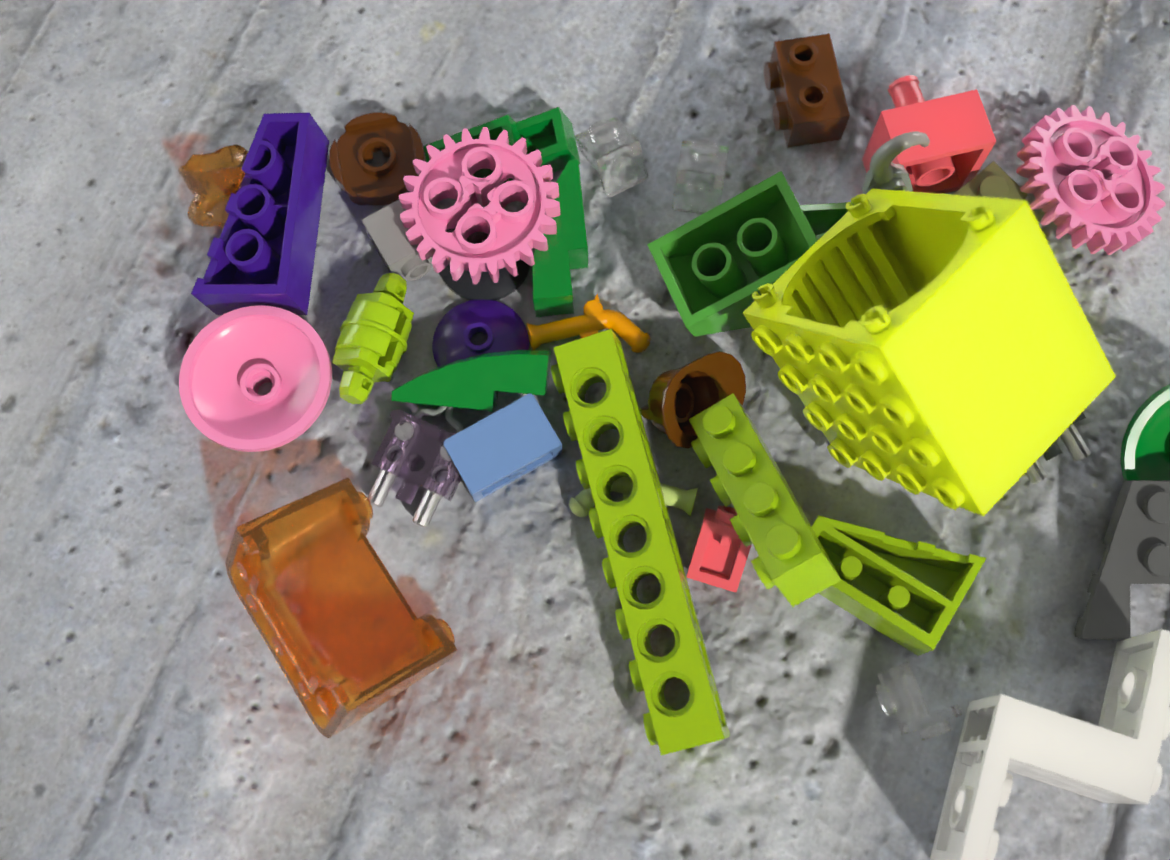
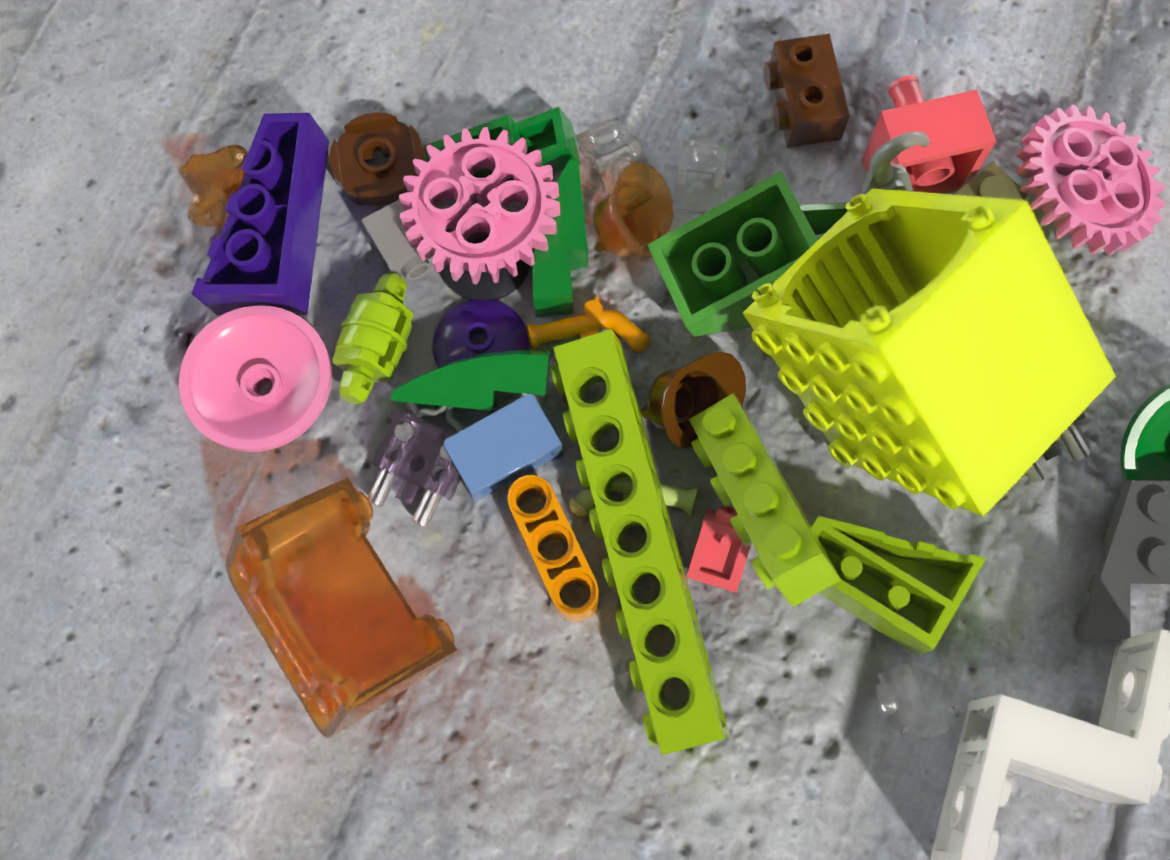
(548, 524): none -> light orange beam
(633, 212): none -> clear orange piece

